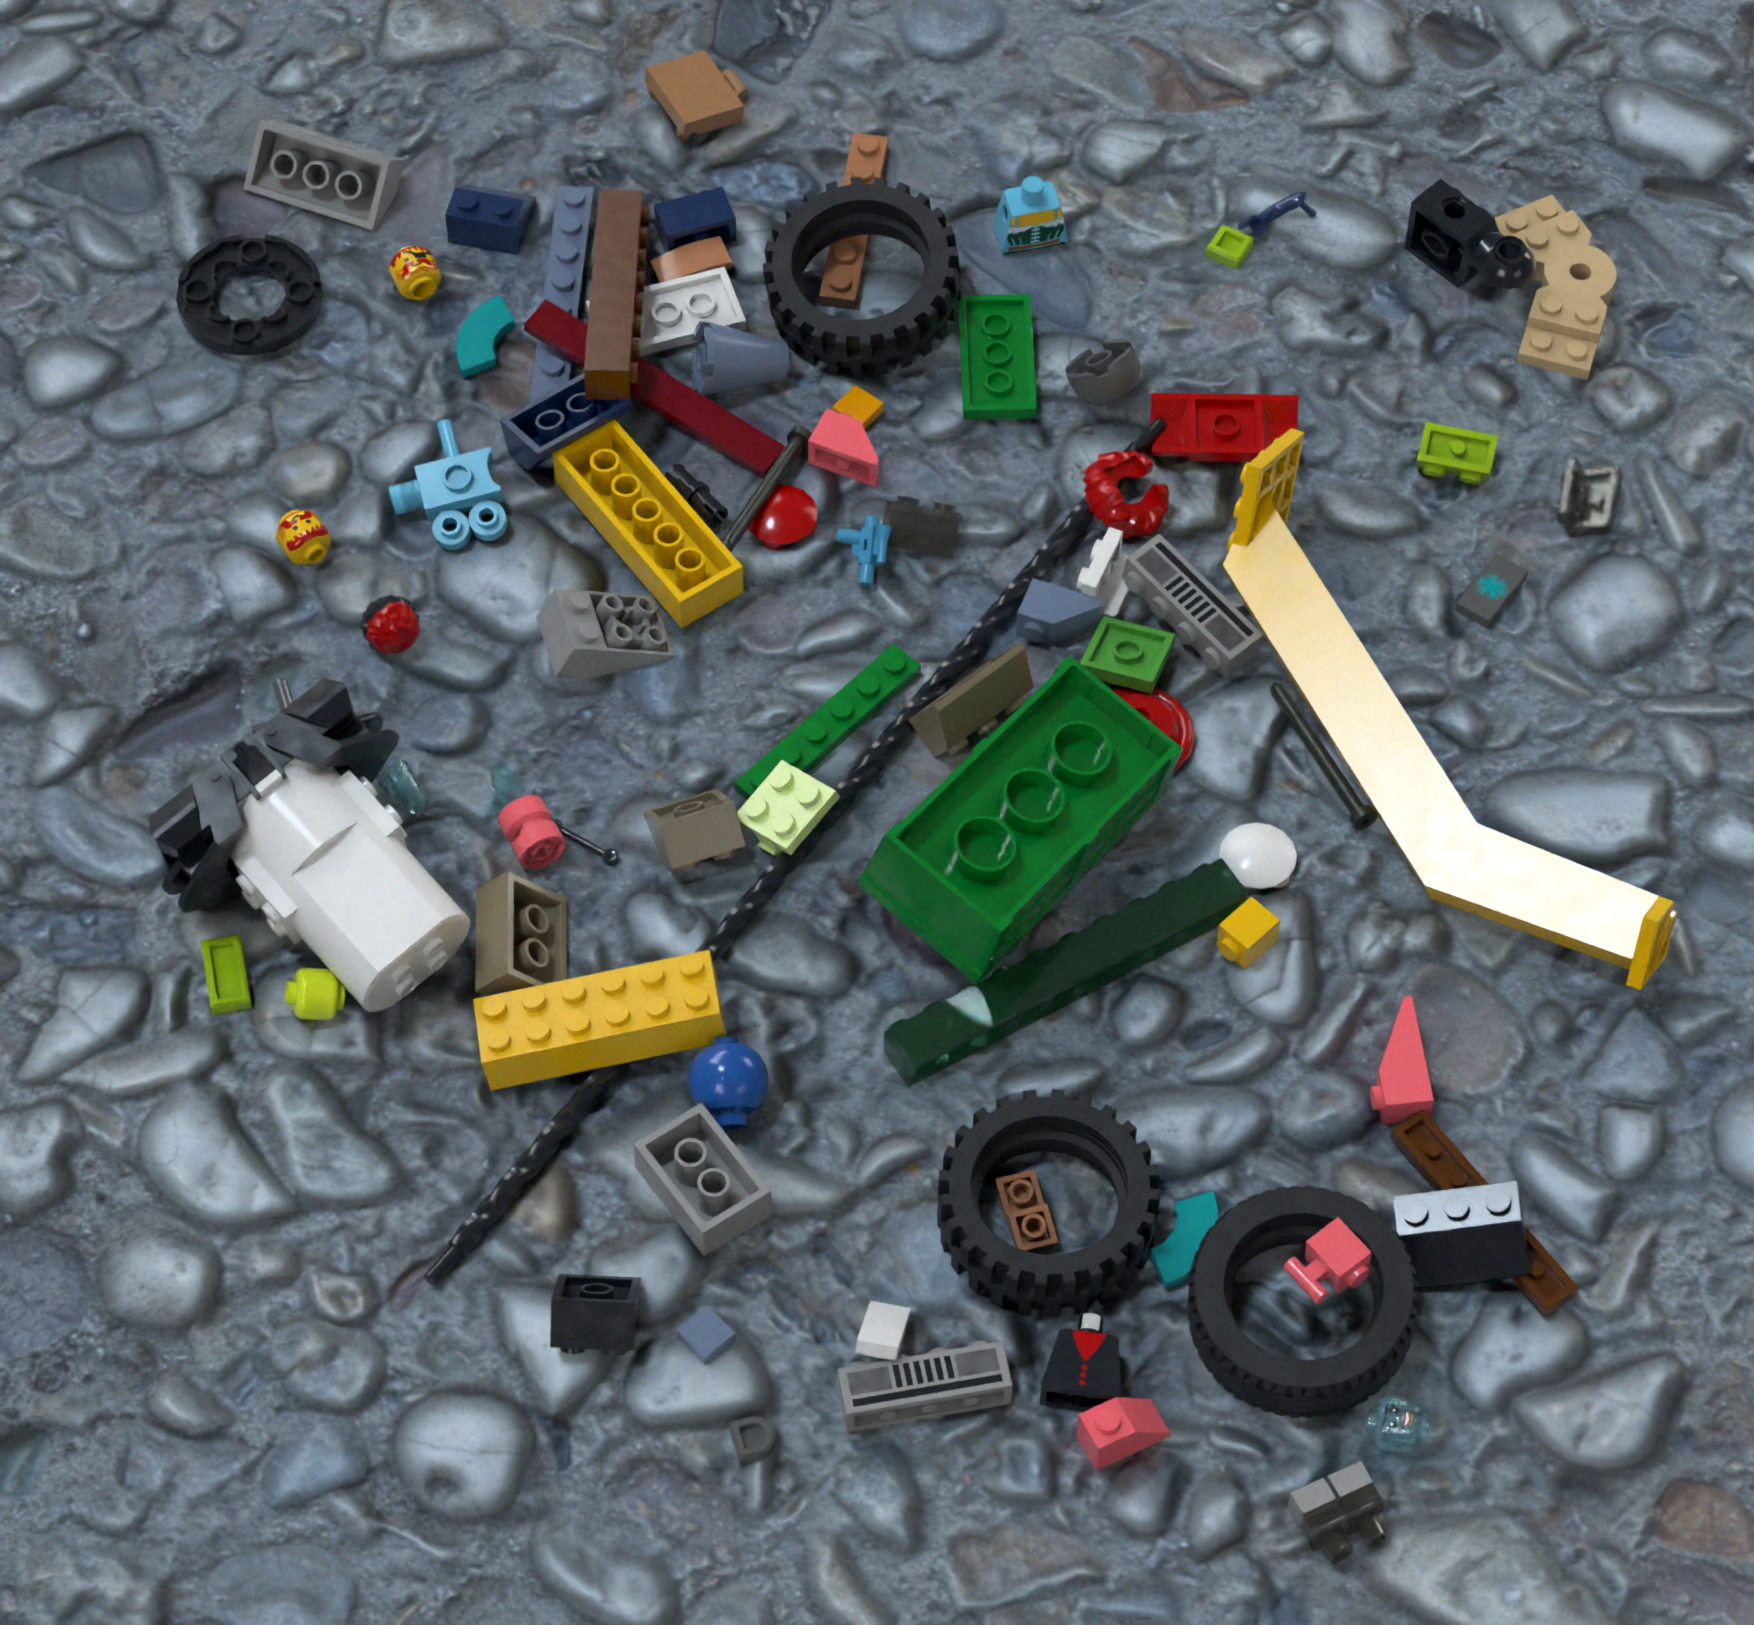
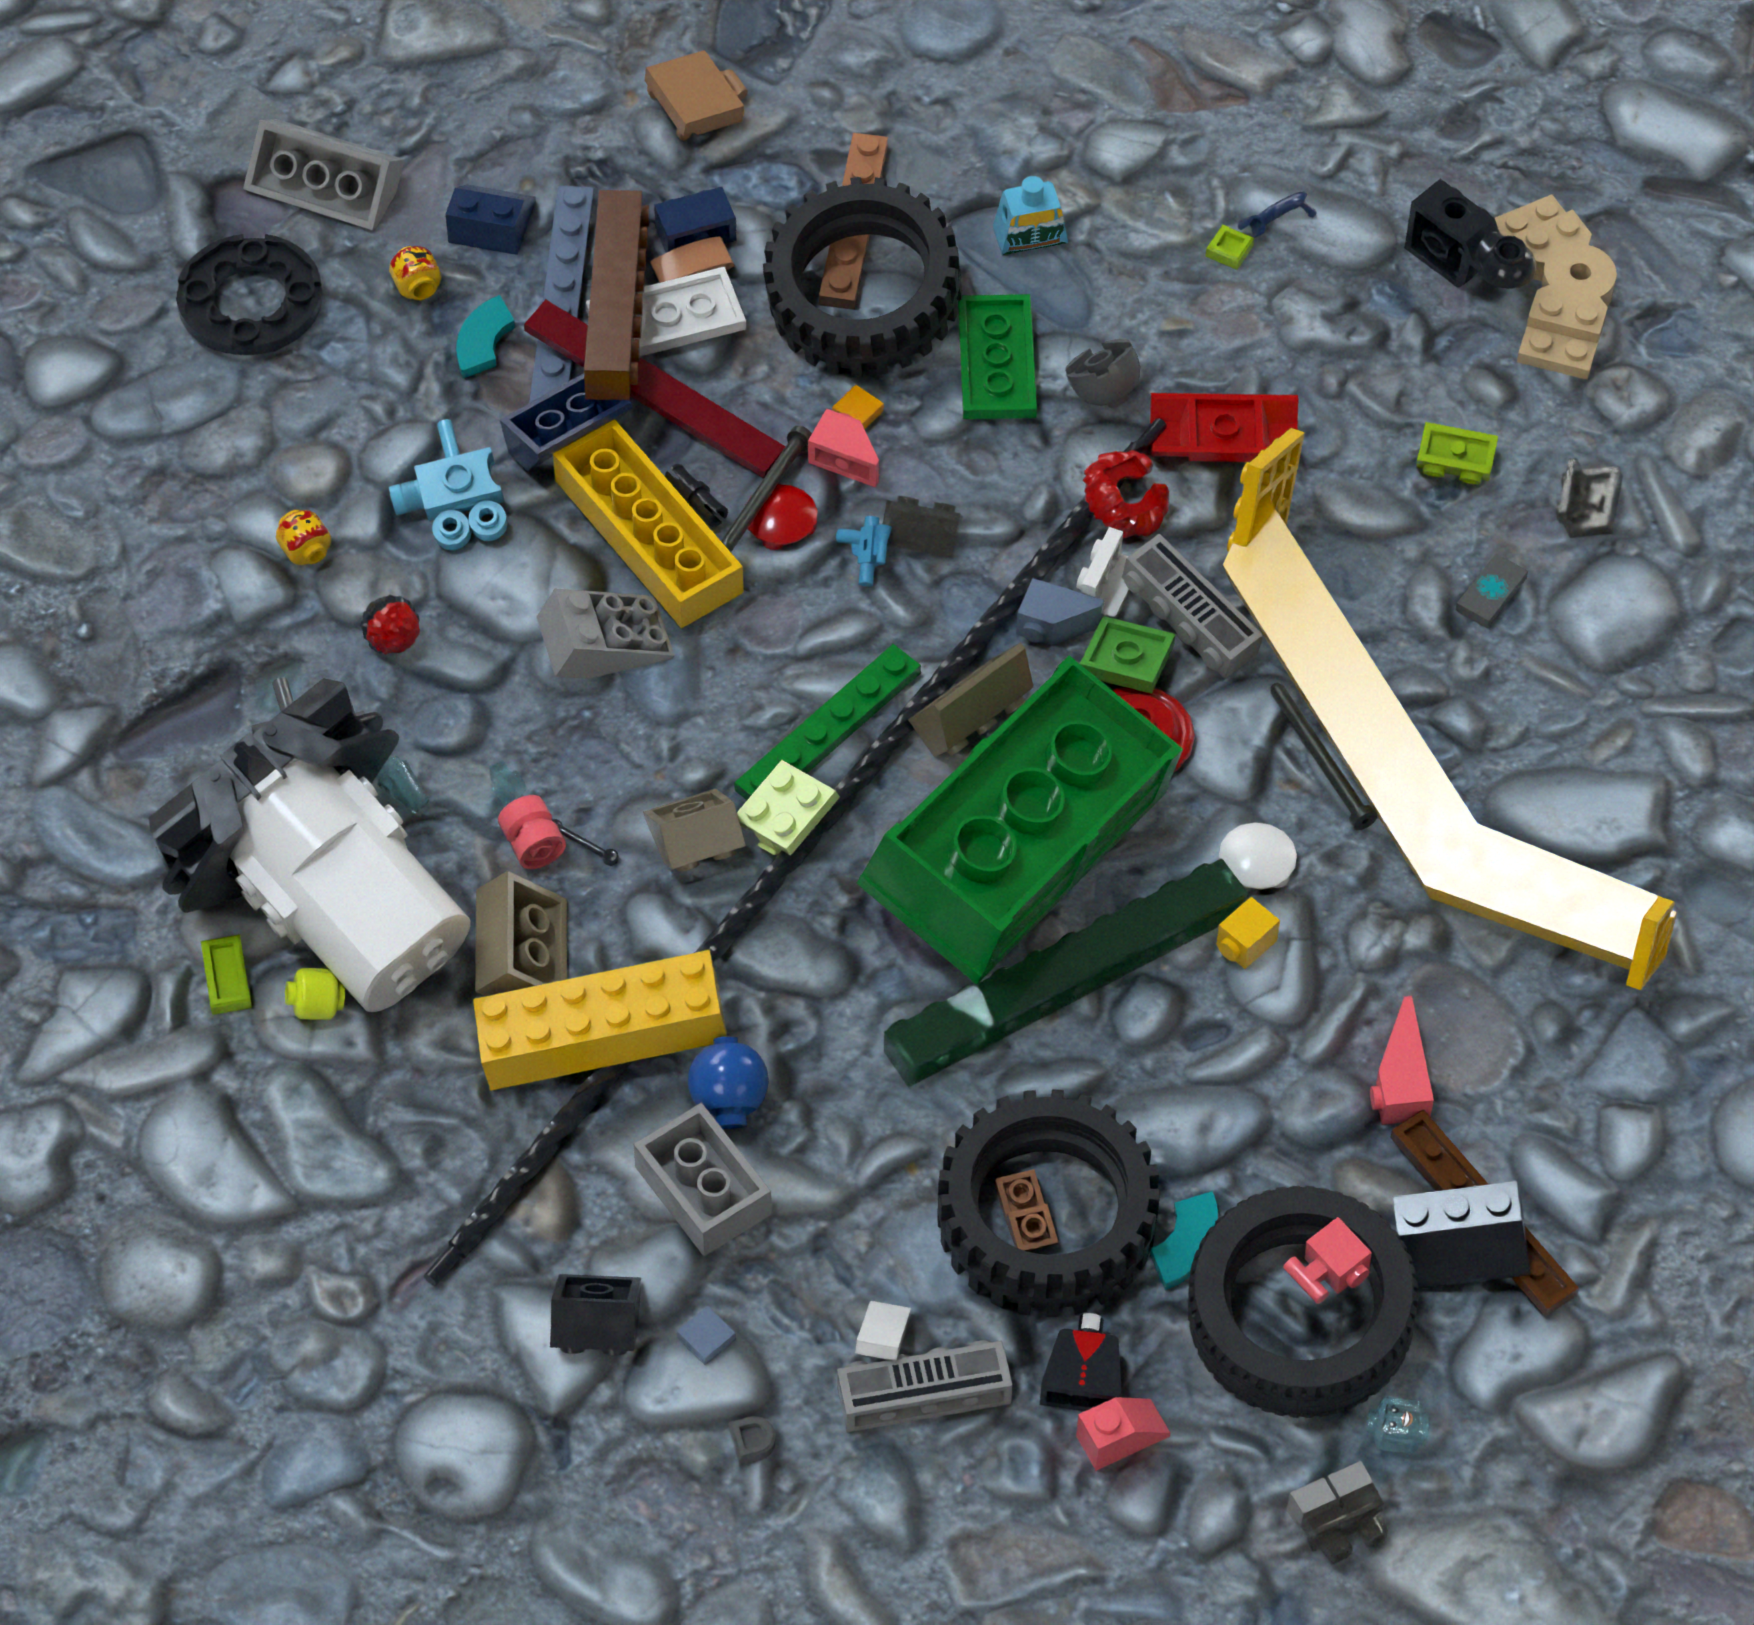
(736, 359): sand blue cone -> none

